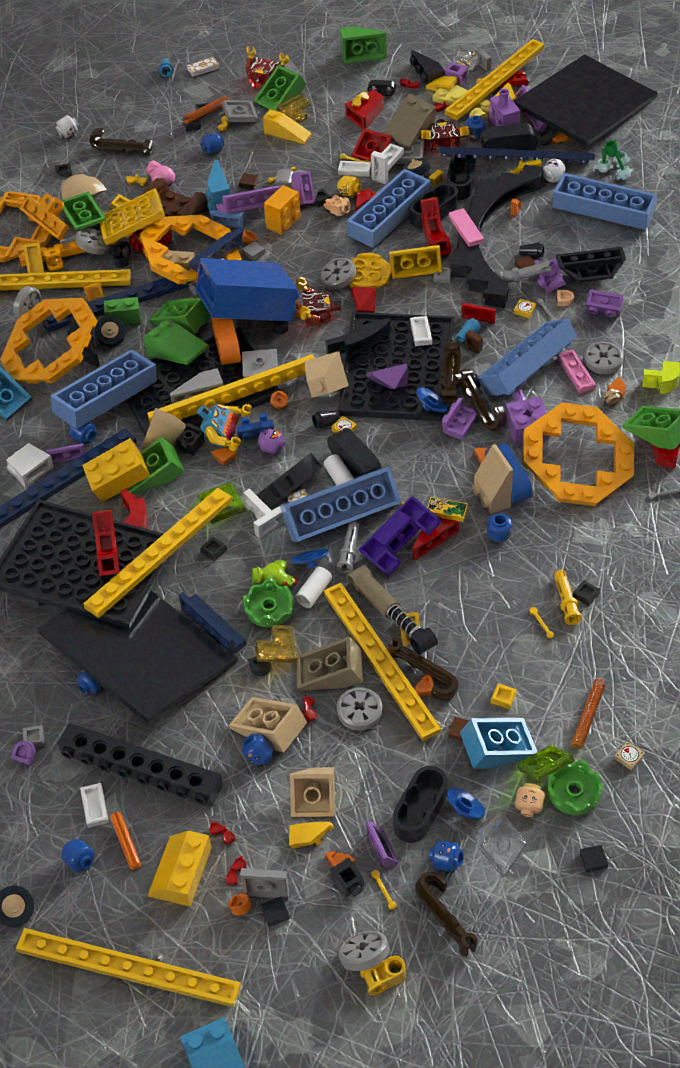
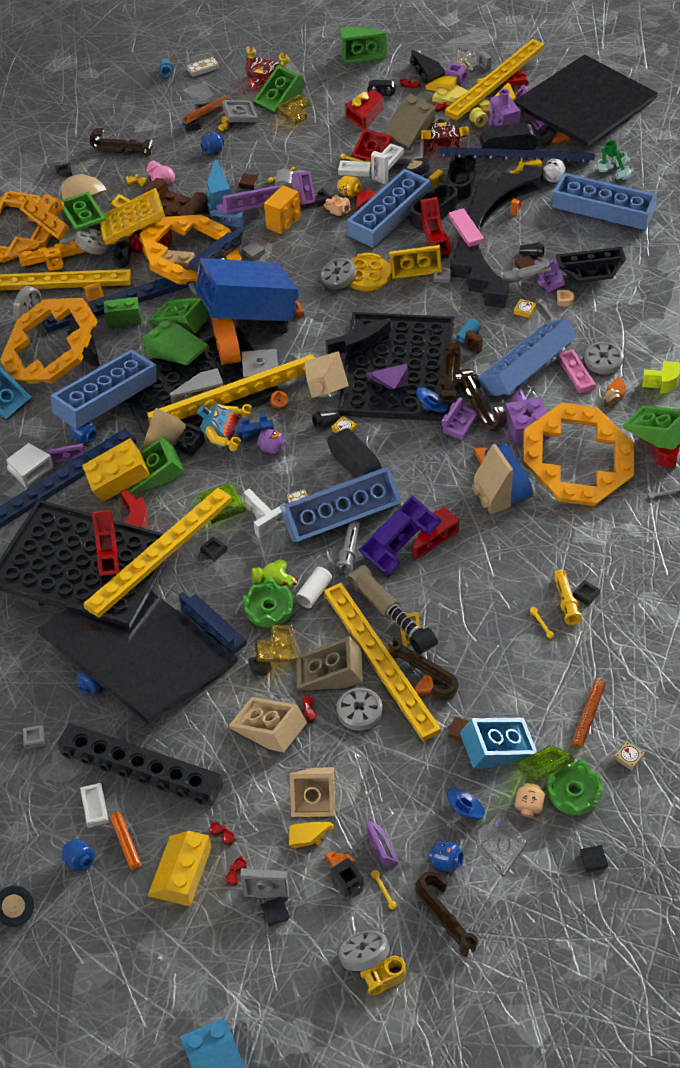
(23, 752): medium lavender tile -> none
(33, 258): yellow tile -> none
(67, 127): white head -> none
(110, 331): black wheel -> none
(129, 967): yellow plate -> none
(224, 455): orange tile -> none
(240, 904): orange tile -> none
(249, 237): orange tile -> none
(257, 749): blue head -> none
(282, 126): yellow slope -> none
(289, 480): black slope -> none
(310, 557): blue dish -> none
(316, 305): clear red torso -> none
(337, 469): white pin -> none
(364, 298): red slope -> none
(420, 804): black plant -> none
(421, 331): white tile -> none
(448, 509): tile -> none
(476, 126): blue head -> none
(478, 312): red slope -> none
(499, 527): blue head -> none
(503, 696): yellow tile -> none
(604, 303): medium lavender bracket -> none

